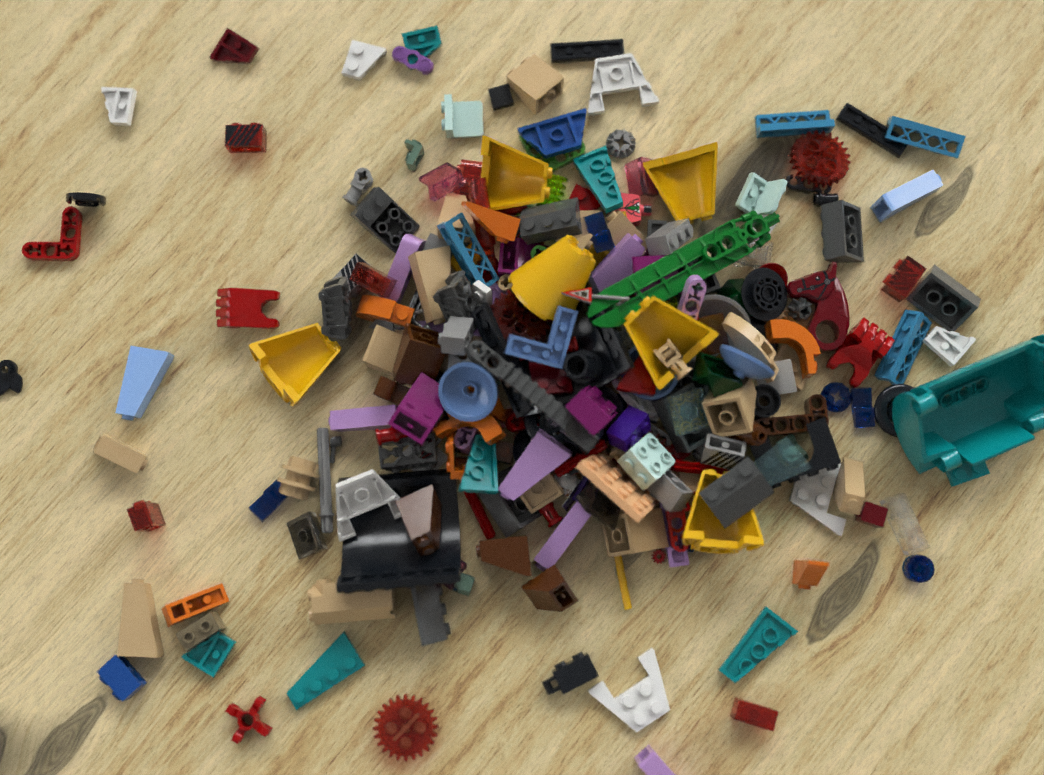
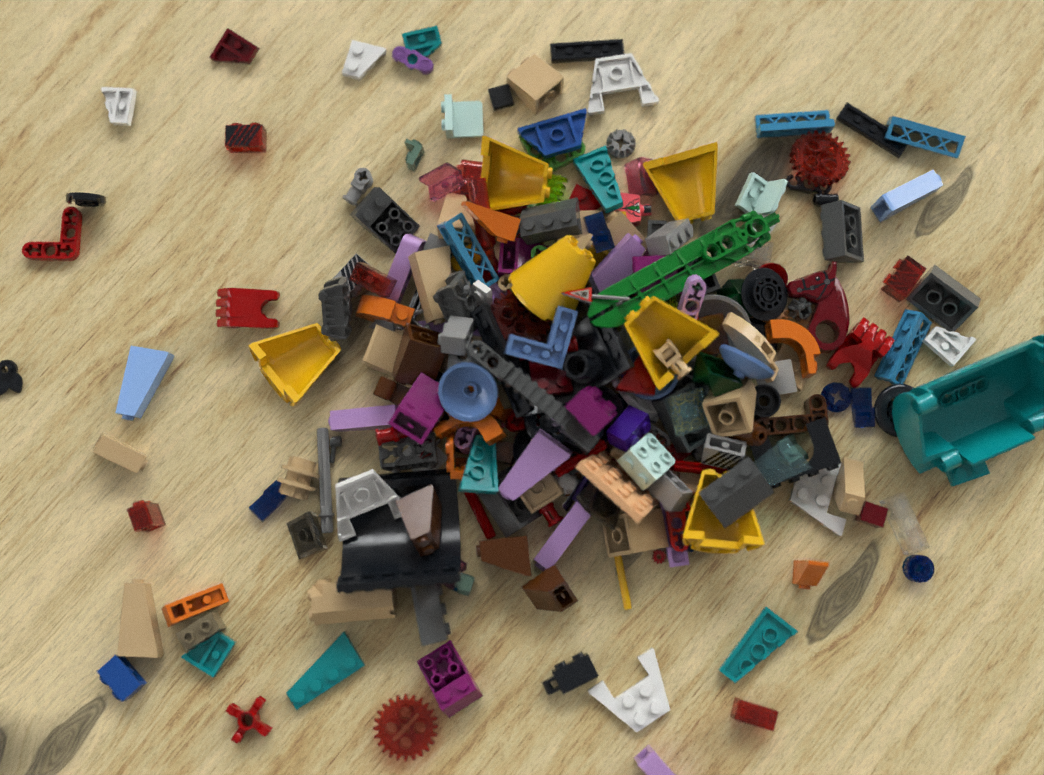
(449, 679): none -> magenta slope

